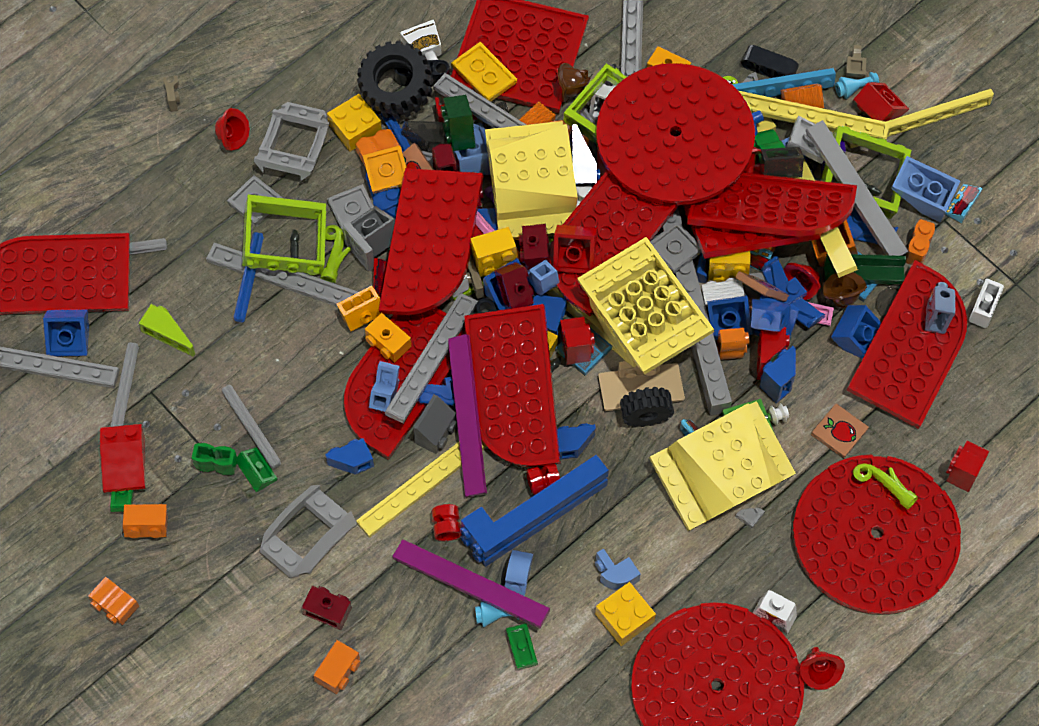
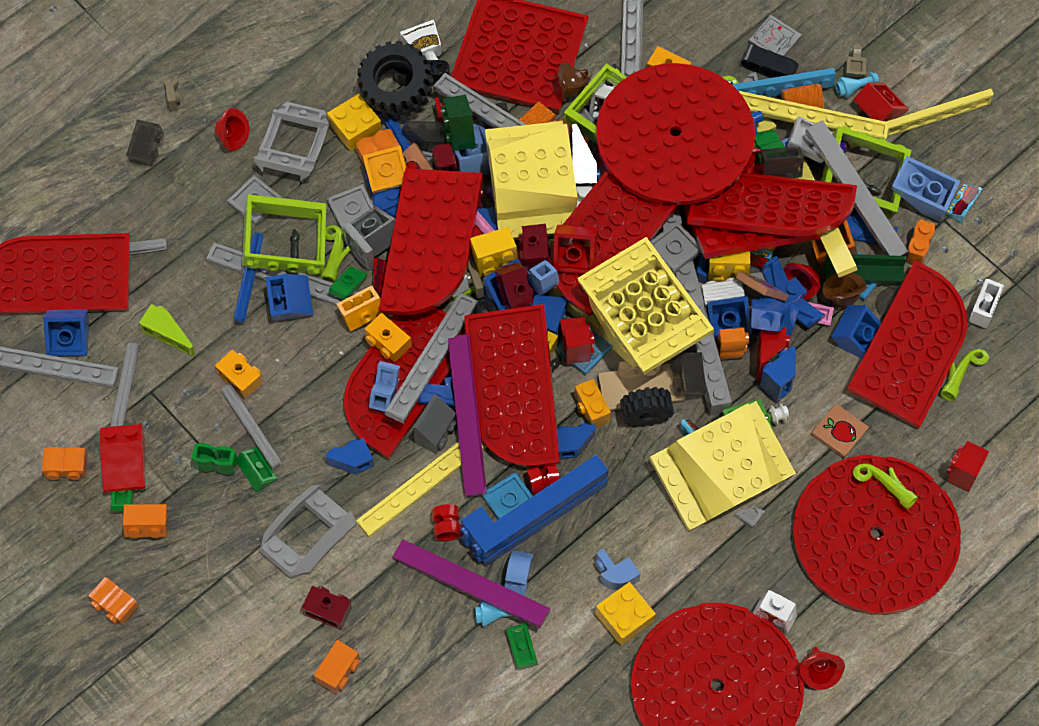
(64, 462): none -> orange brick
(145, 143): none -> clear smoke brick
(238, 373): none -> light orange brick
(289, 296): none -> blue slope
(347, 283): none -> green plate
(484, 72): yellow tile -> none
(506, 495): none -> dark azure tile
(592, 403): none -> light orange brick
(688, 374): none -> clear smoke brick
(775, 36): none -> light grey tile
(941, 300): sand blue torso -> none
(951, 388): none -> lime plant

